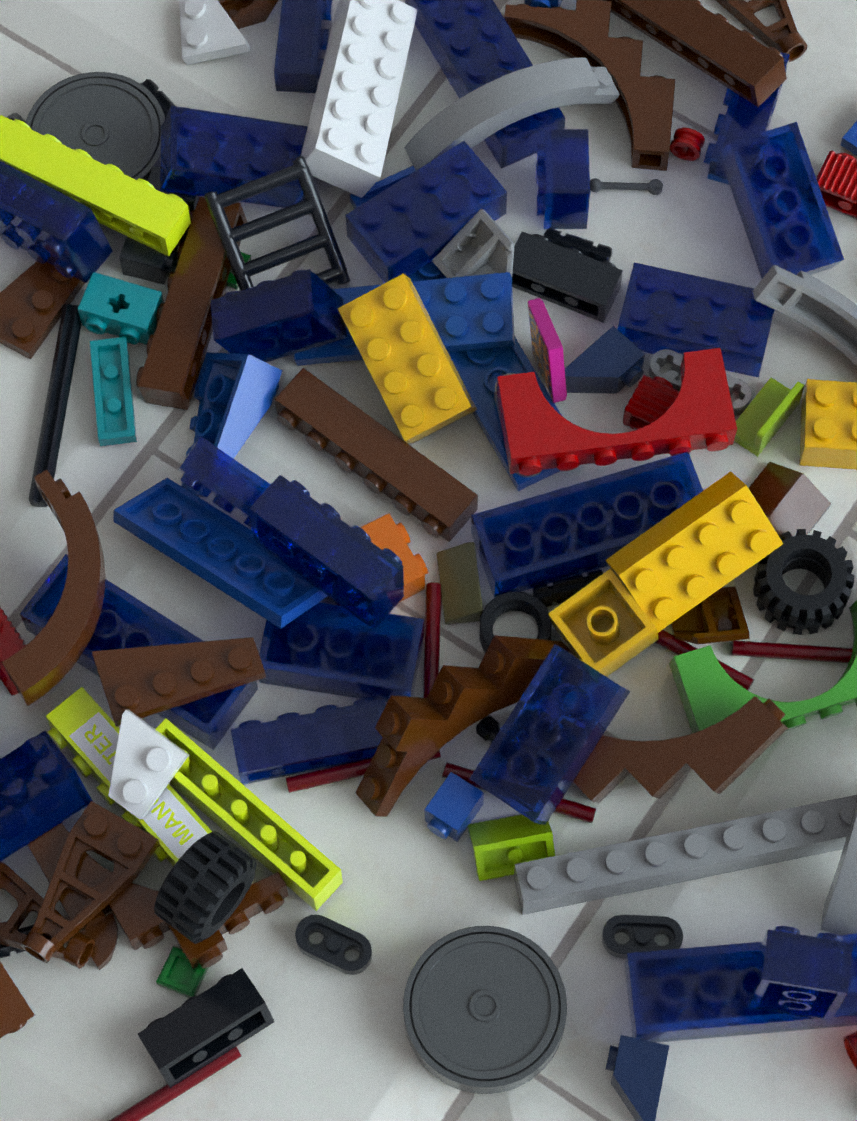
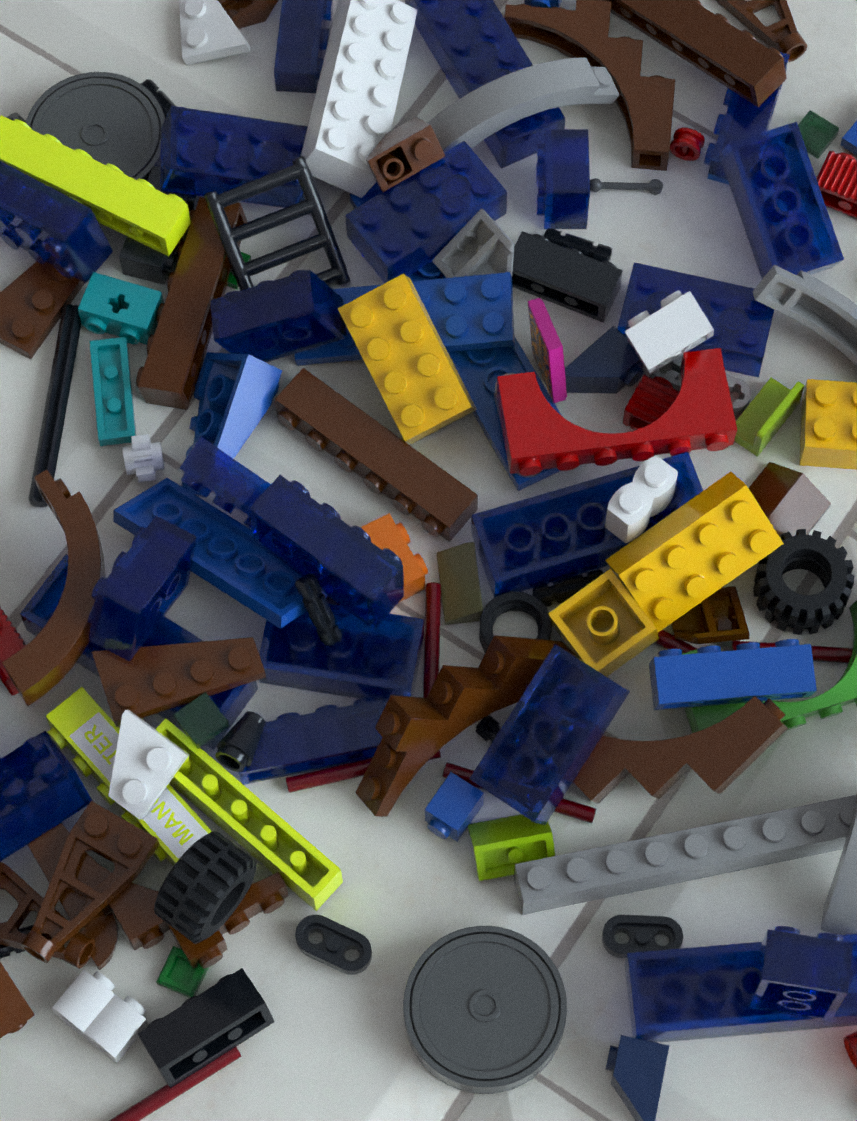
(101, 1015): none -> white brick
(141, 587): none -> clear blue brick
(143, 458): none -> white gear
(201, 720): none -> clear green tile
(240, 743): none -> black cone
(318, 609): none -> black axle
(404, 153): none -> reddish brown slope
(641, 499): none -> white brick
(669, 331): none -> white brick
(732, 676): none -> blue brick
(817, 133): none -> clear green tile

